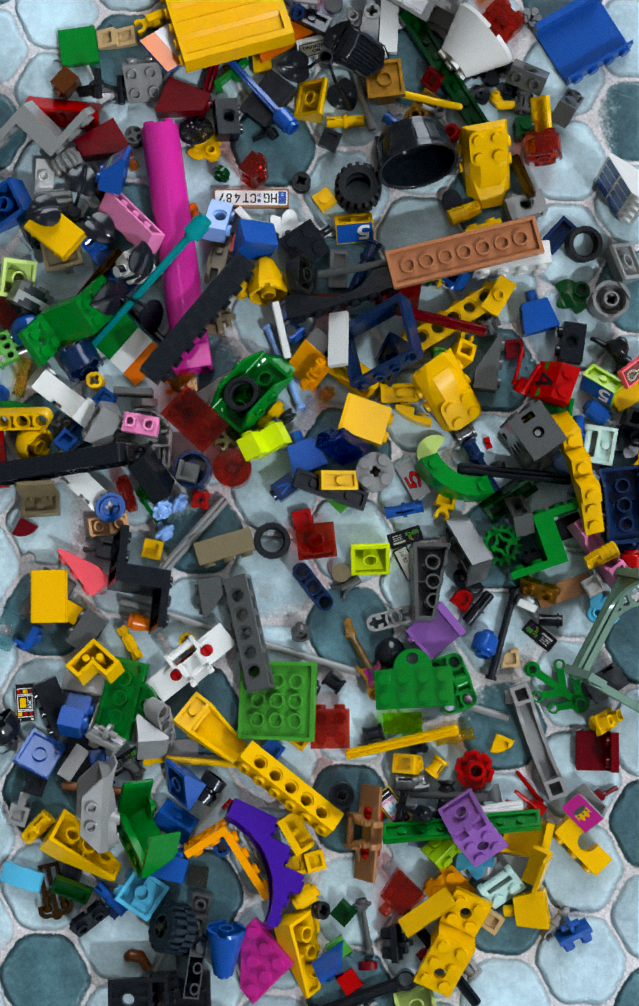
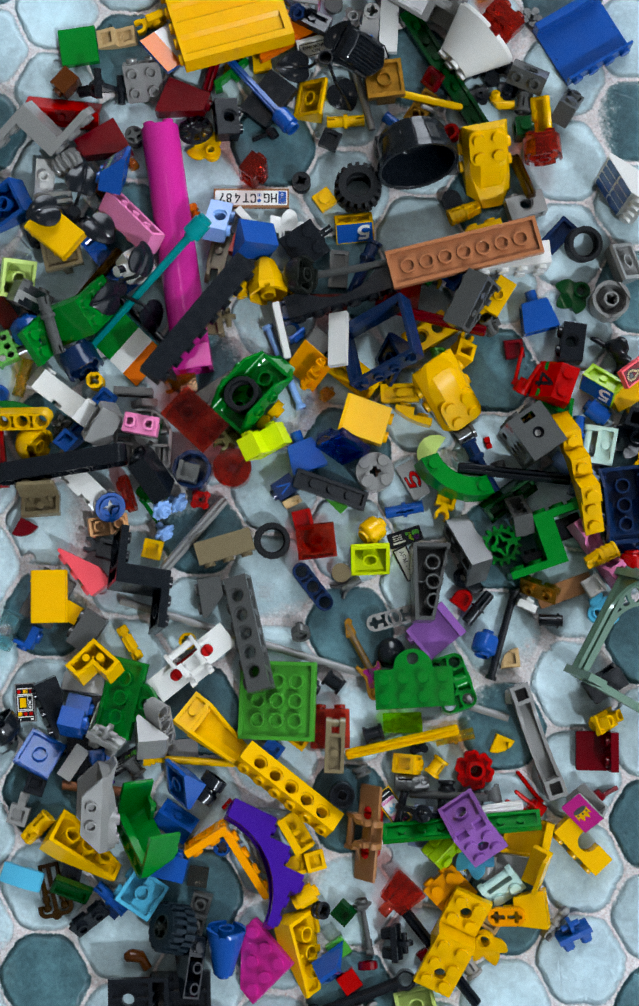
(48, 318): none -> dark grey pin
(138, 622): orange cone -> none
(221, 174): dark green plate -> none
(287, 416): black bush -> none
(291, 502): none -> tan tile
(334, 746): none -> dark tan plate
(337, 479): yellow panel -> none
(361, 771): none -> dark grey bush
(372, 530): none -> yellow head
(427, 912): yellow tile -> none
(469, 300): none -> dark grey wedge
(486, 373): dark grey slope -> none
(490, 948): none -> yellow plate
(506, 921): none -> light orange beam
(539, 635): black sticker -> none
(560, 689): green plant -> none

